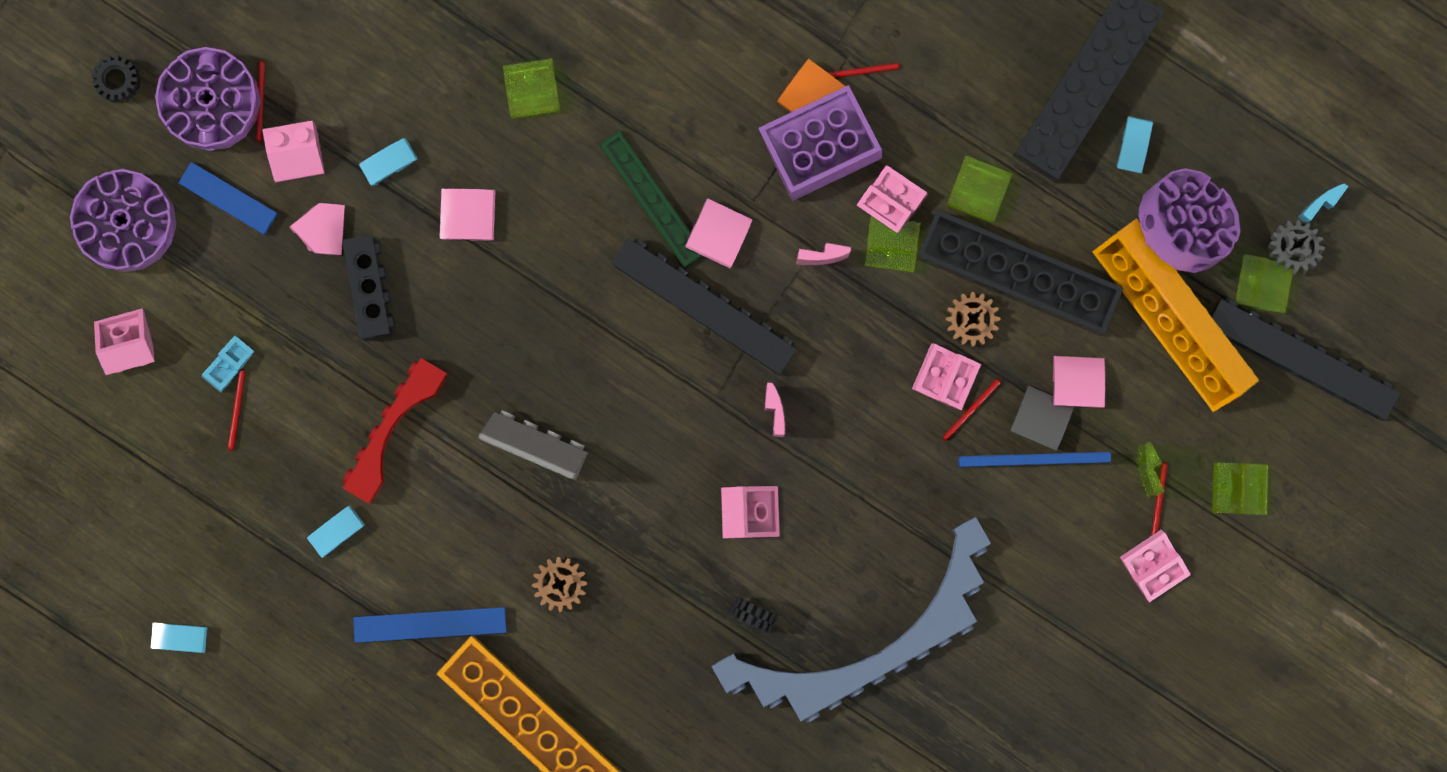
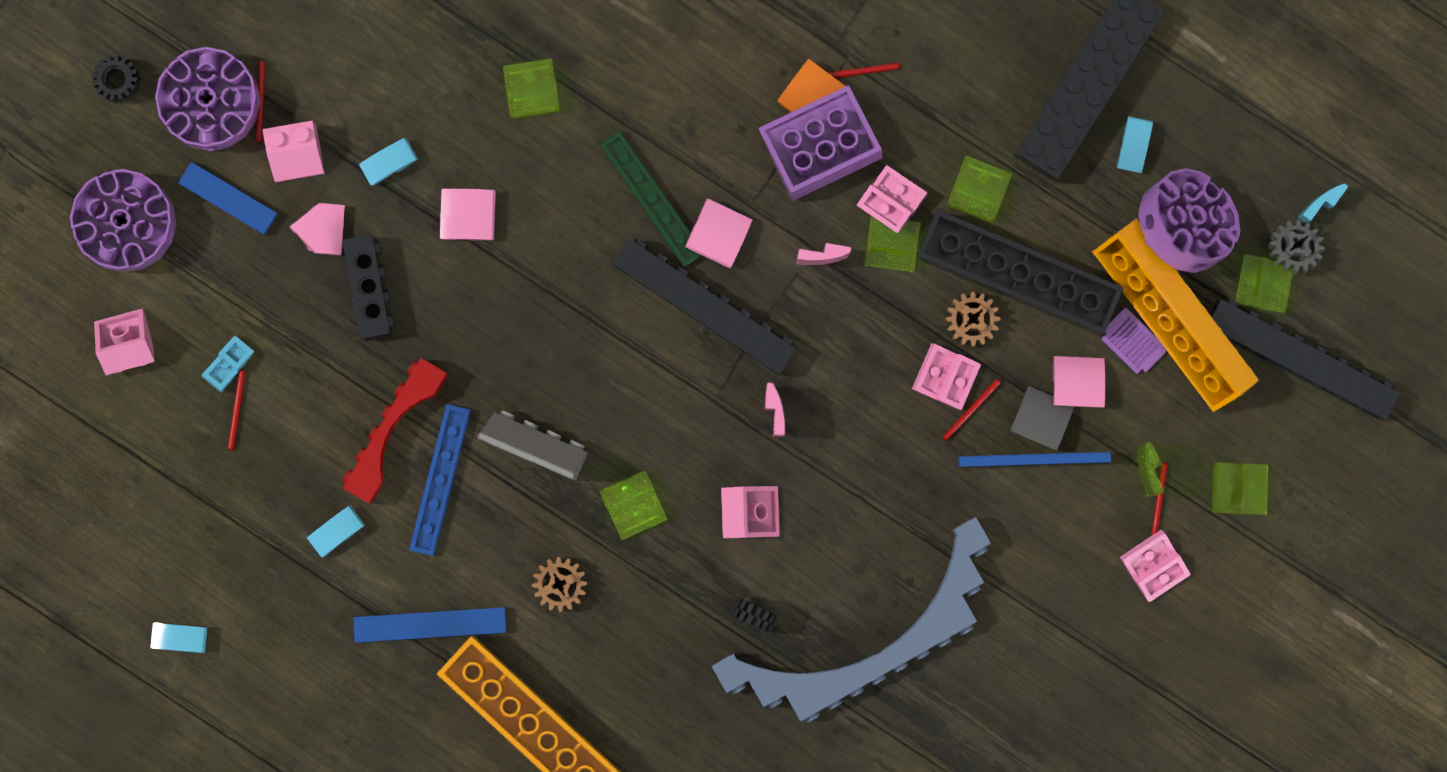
(440, 479): none -> blue tile
(633, 505): none -> clear neon green slope
(1133, 341): none -> medium lavender window

